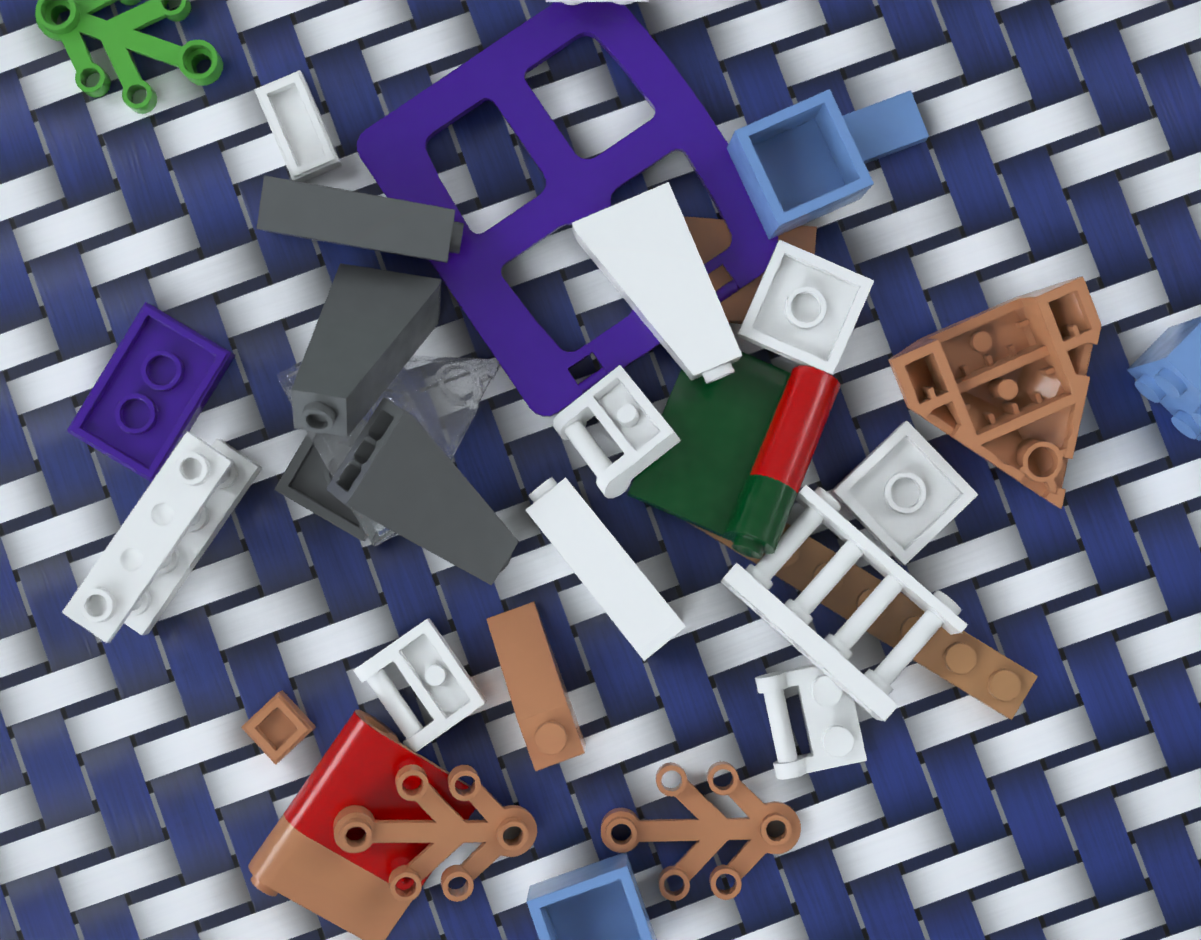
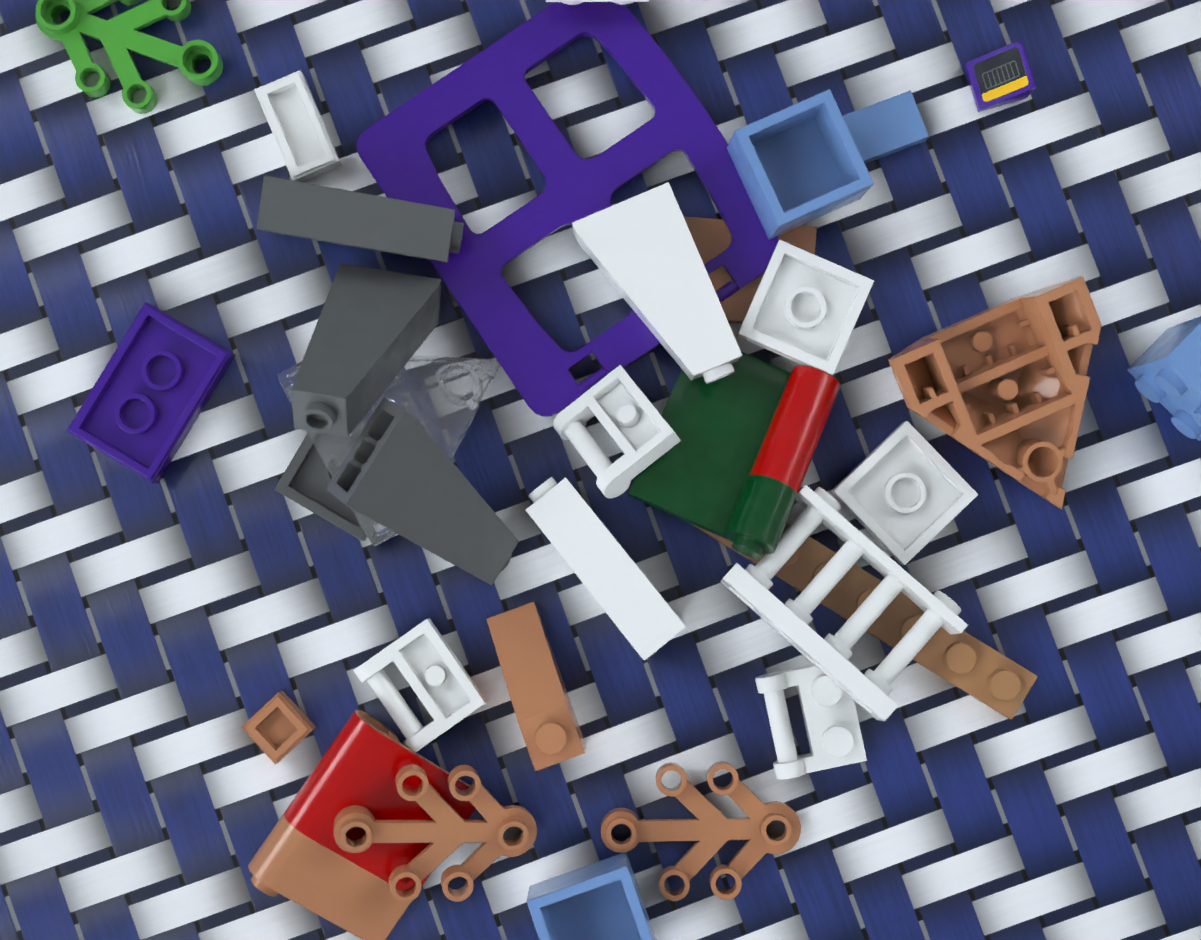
(162, 538): white fence -> none
(1000, 77): none -> slope

